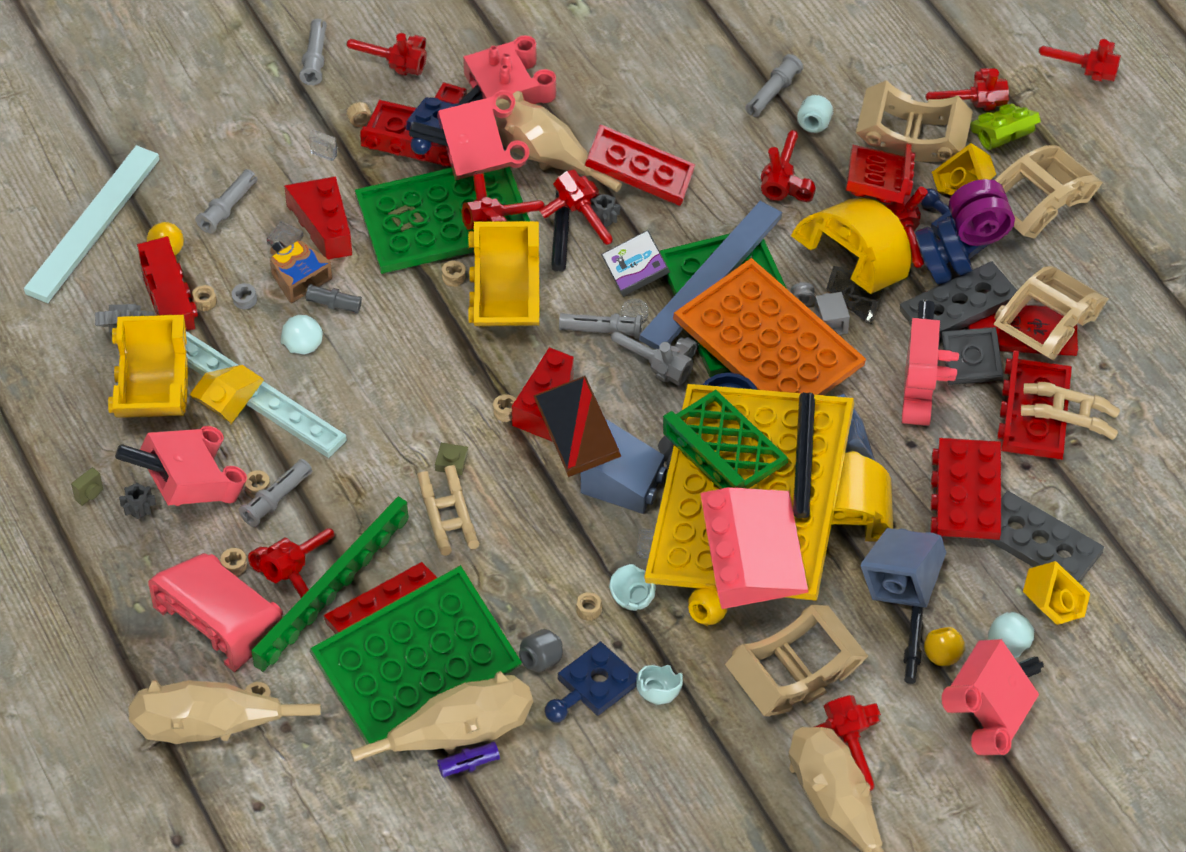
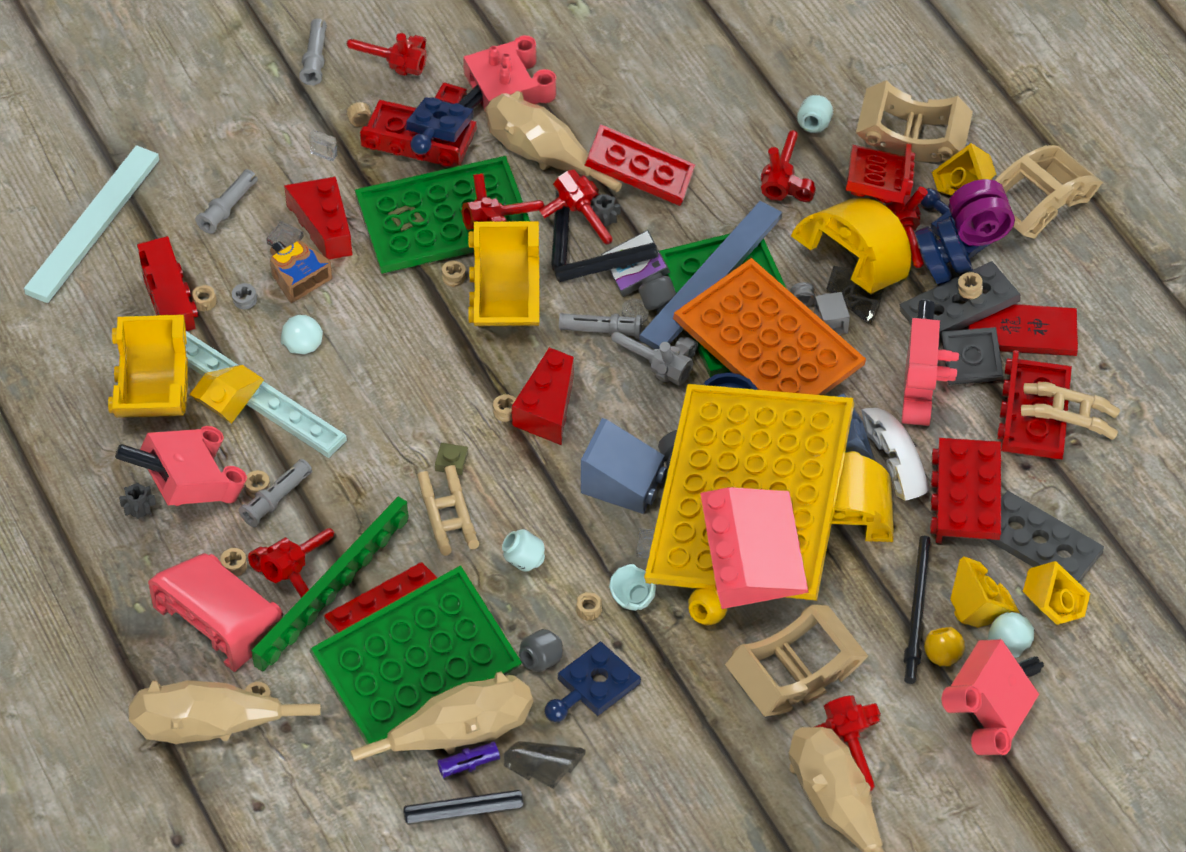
(87, 486): olive plate -> none
(109, 318): light grey gear -> none
(167, 229): yellow piece -> none
(333, 298): dark grey pin -> none
(463, 806): none -> axle
(473, 136): coral piece -> none
(523, 550): none -> light aqua head
(542, 761): none -> clear smoke slope
(577, 426): tile -> none
(606, 262): none -> black axle
(656, 292): none -> dark grey head
(658, 684): light aqua hair -> none
(702, 453): green fence -> none
(779, 79): light grey pin -> none
(804, 450): black axle -> none
(904, 461): none -> white brick
(904, 566): sand blue slope -> none
(972, 291): none -> tan bush
(977, 596): none -> yellow slope
(986, 92): red piece -> none
(1004, 125): lime plate -> none
(1060, 293): tan window -> none
(1099, 64): red piece -> none

